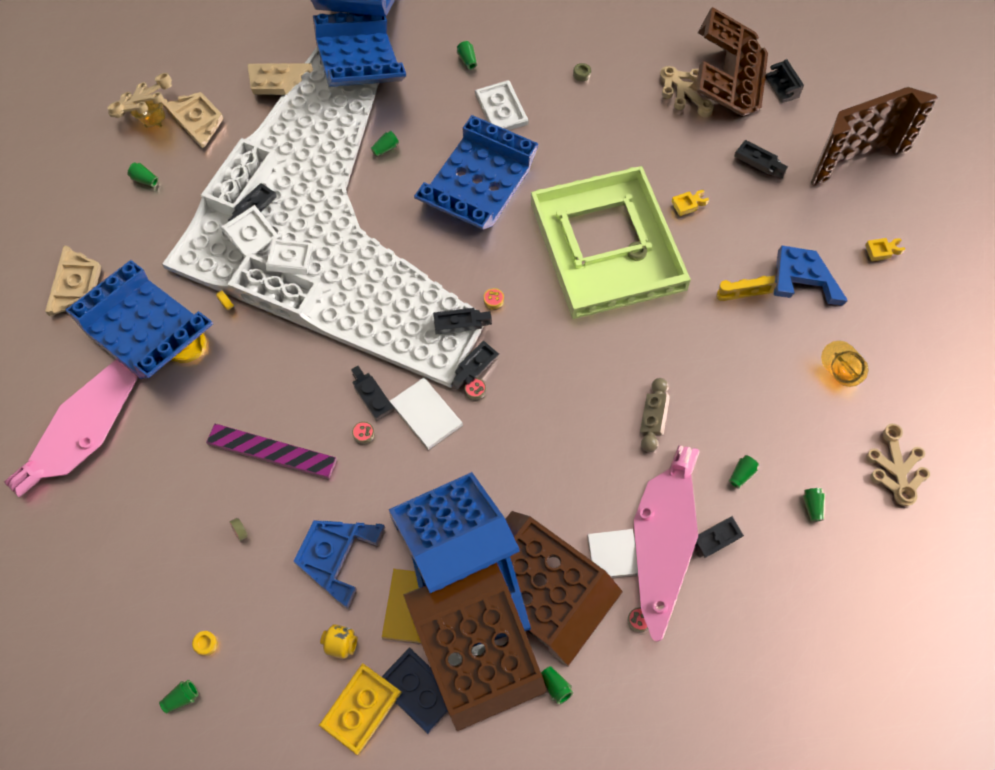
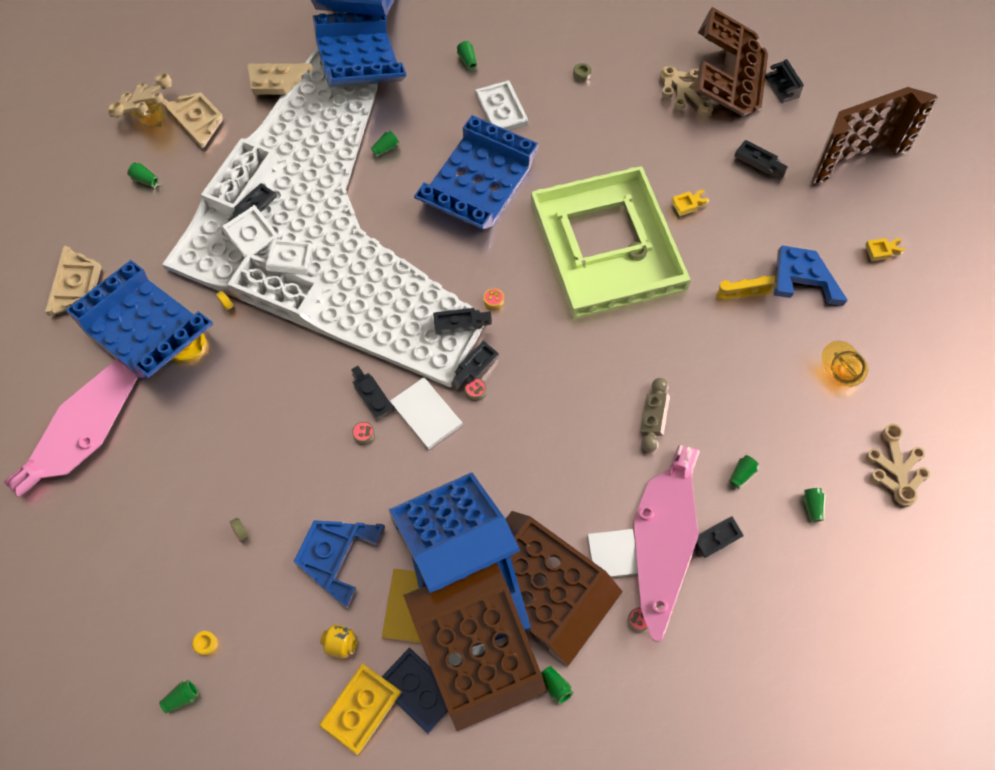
(271, 451): tile -> none

